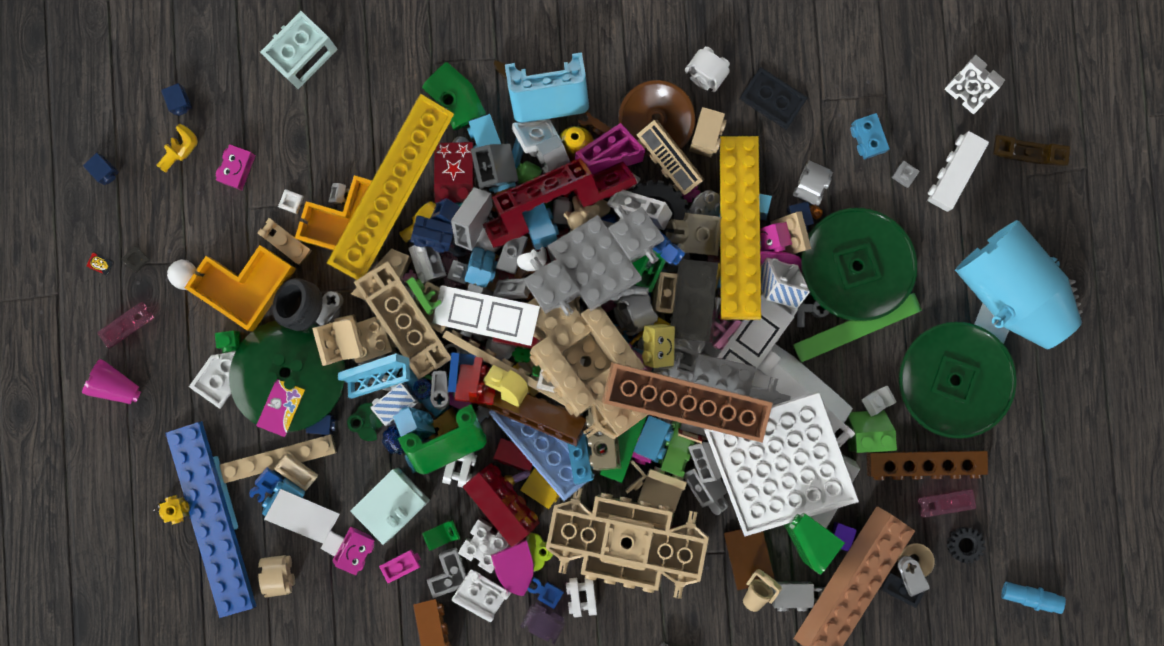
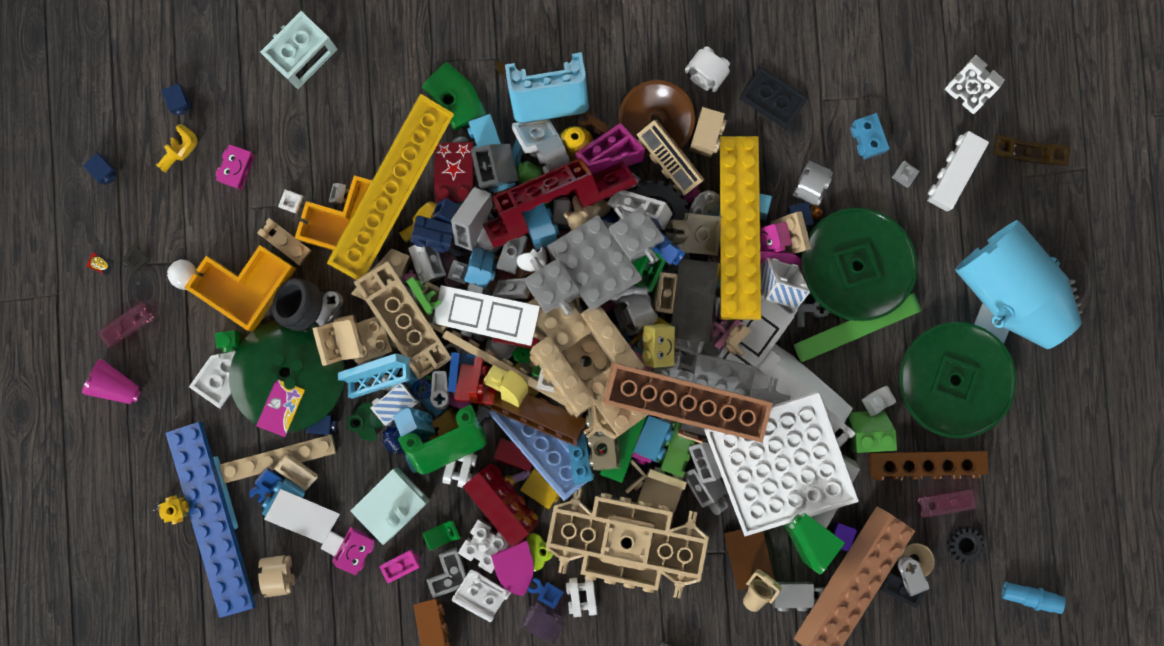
(735, 336): none -> tan bracket

